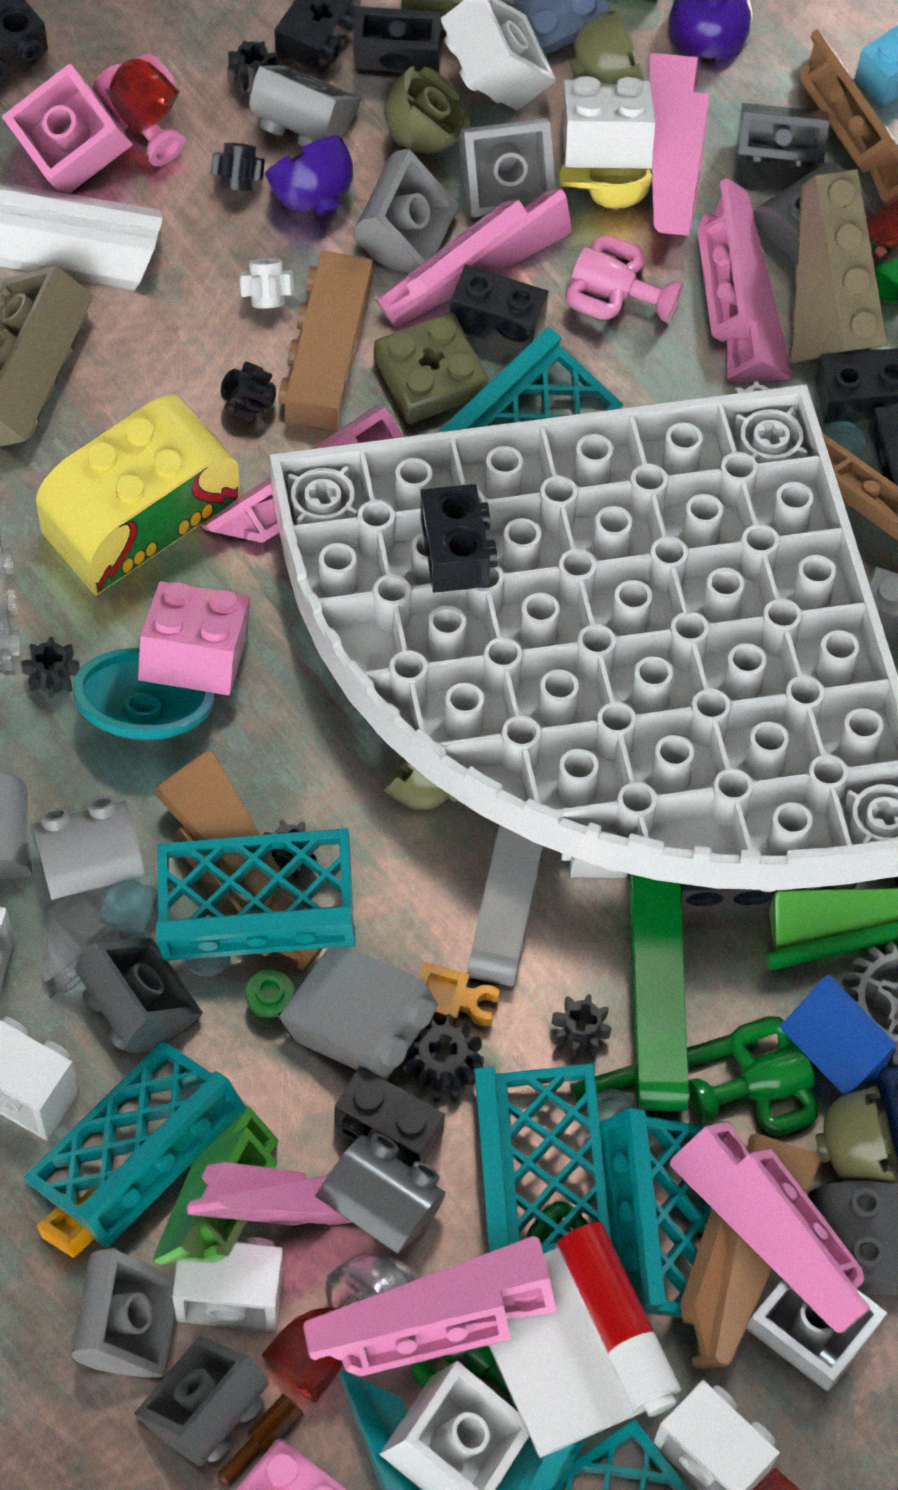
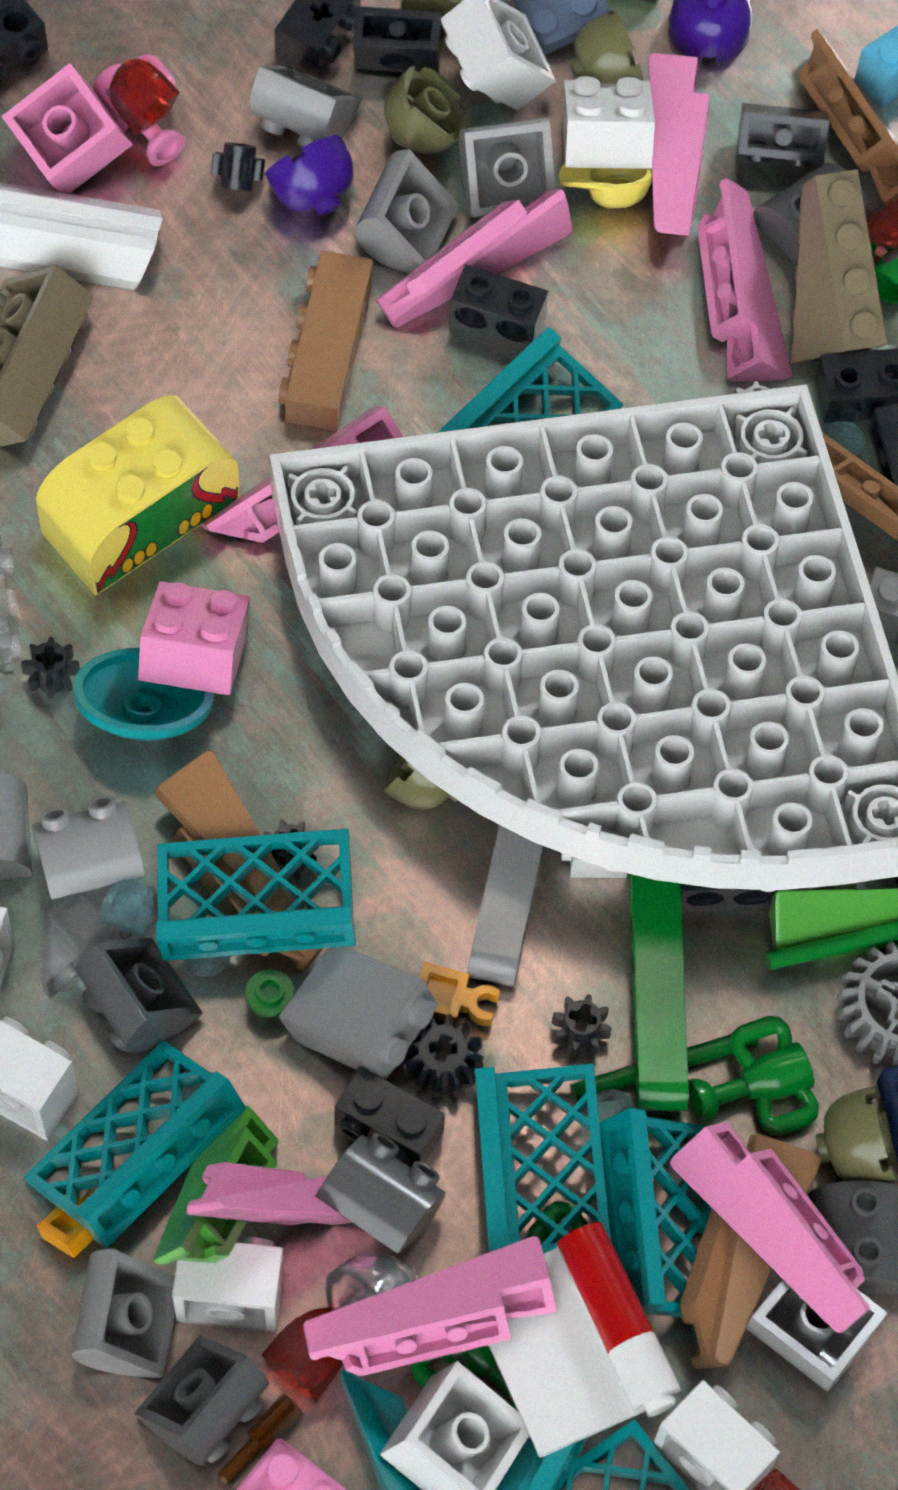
(246, 62): black gear -> none
(248, 391): black gear -> none
(266, 283): white gear -> none
(406, 364): olive brick -> none
(455, 527): black brick -> none
(613, 280): bright pink piece -> none
(839, 1037): blue slope -> none

